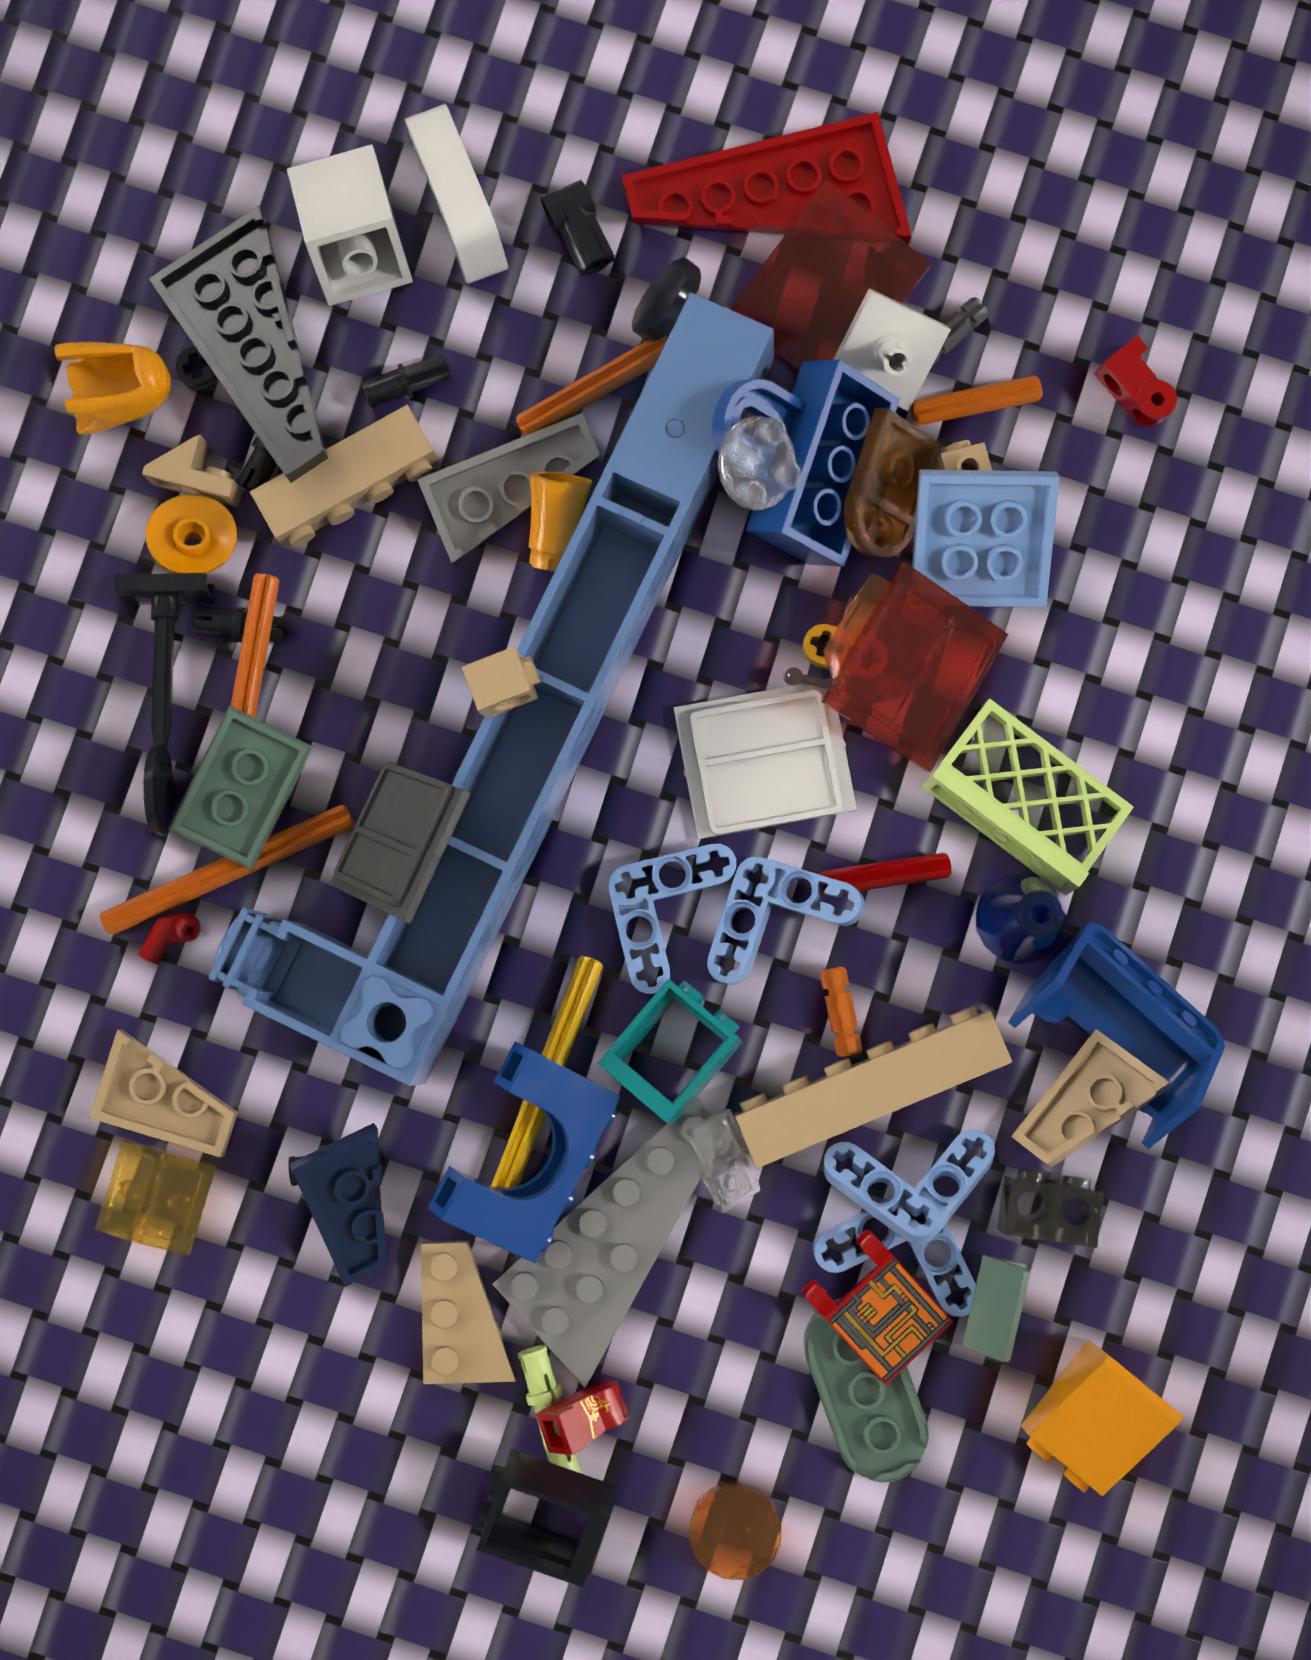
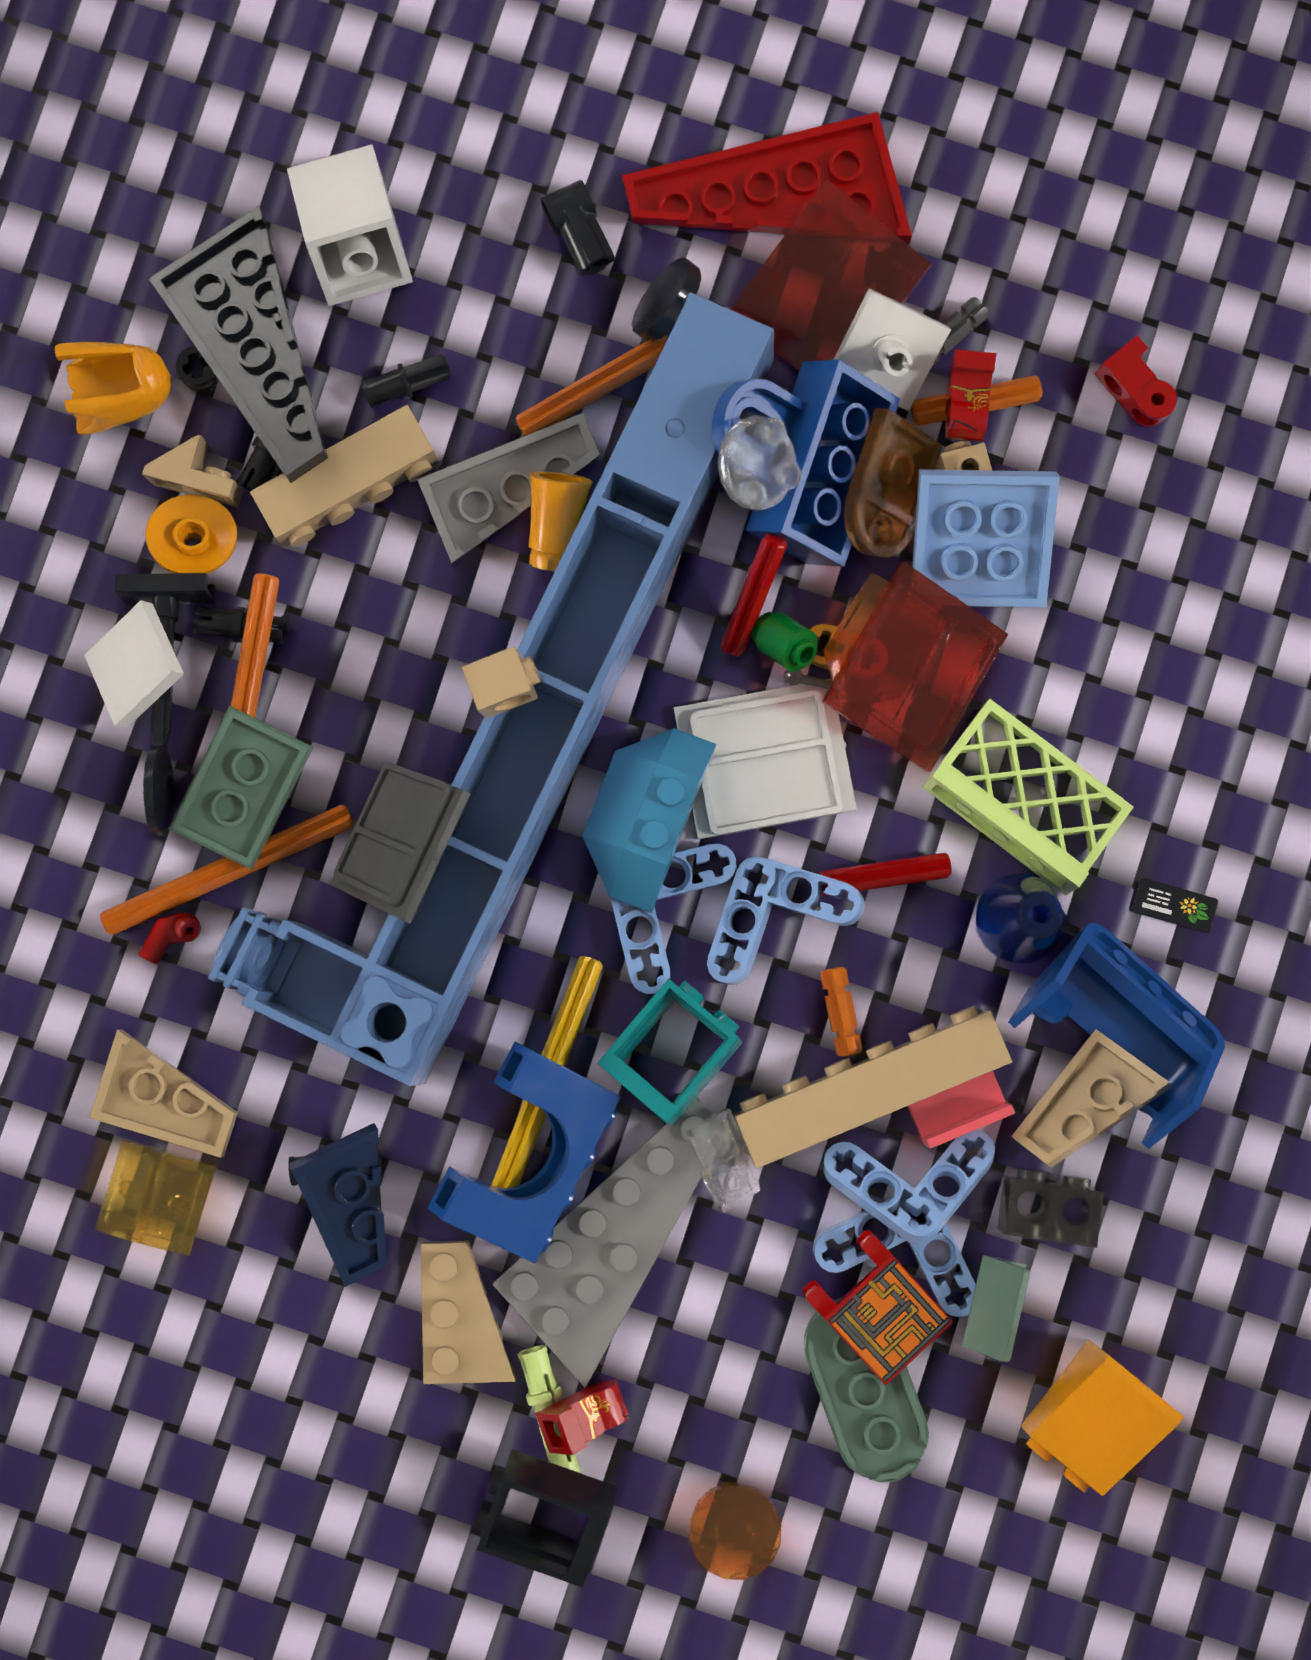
(133, 664): none -> white tile
(457, 193): white beam -> none
(645, 813): none -> dark azure wedge
(753, 594): none -> red axle
(785, 640): none -> green brick
(959, 1110): none -> coral panel
(968, 394): none -> red leg
(1175, 905): none -> black sticker

